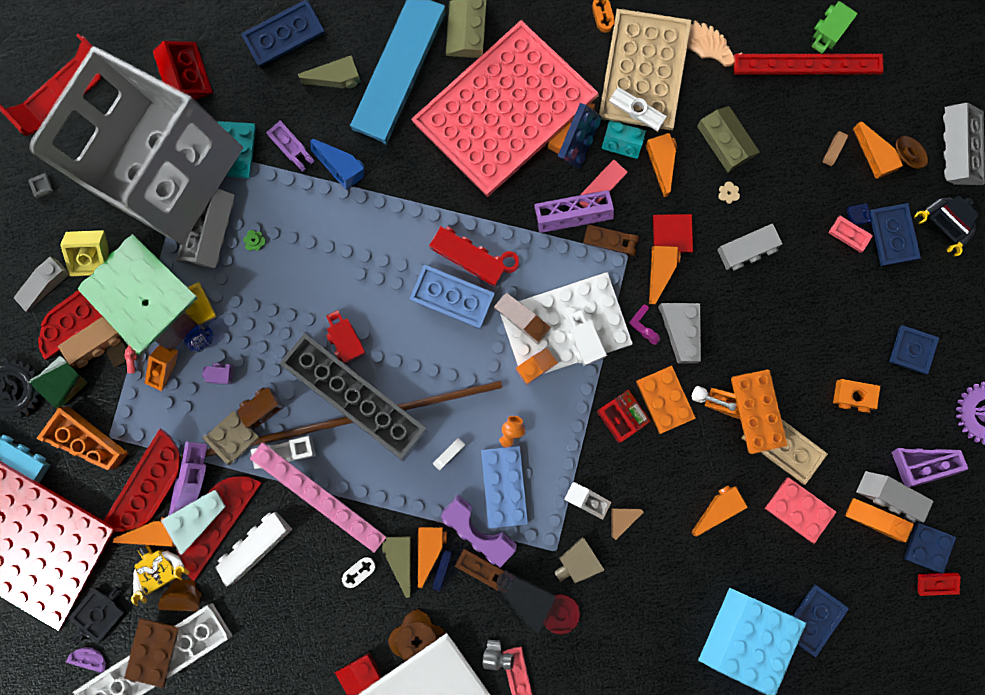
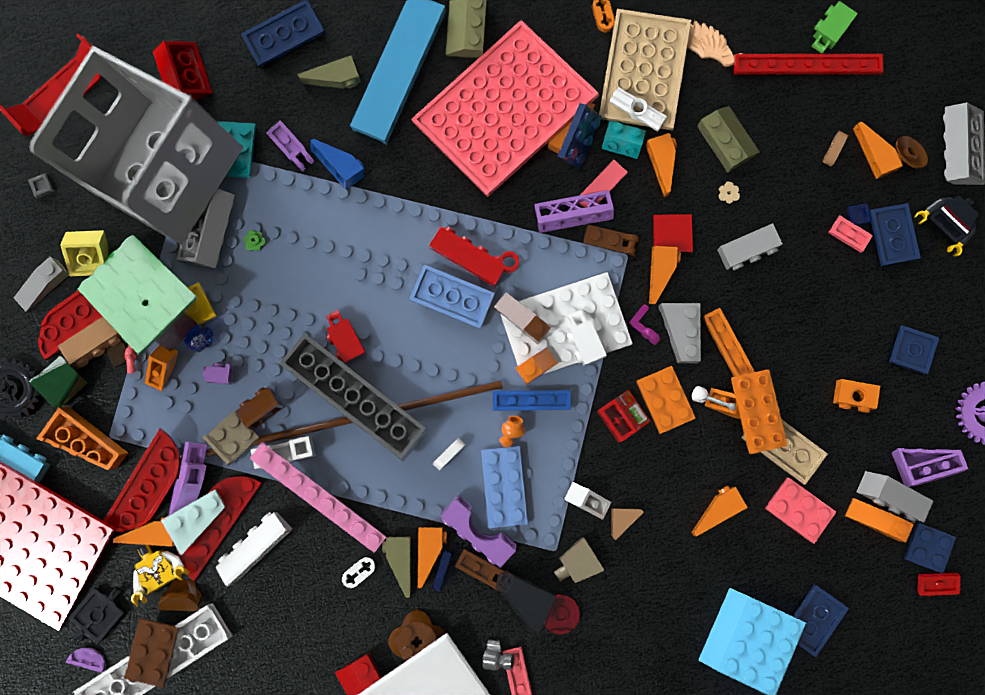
(531, 400): none -> blue plate
(727, 343): none -> orange plate

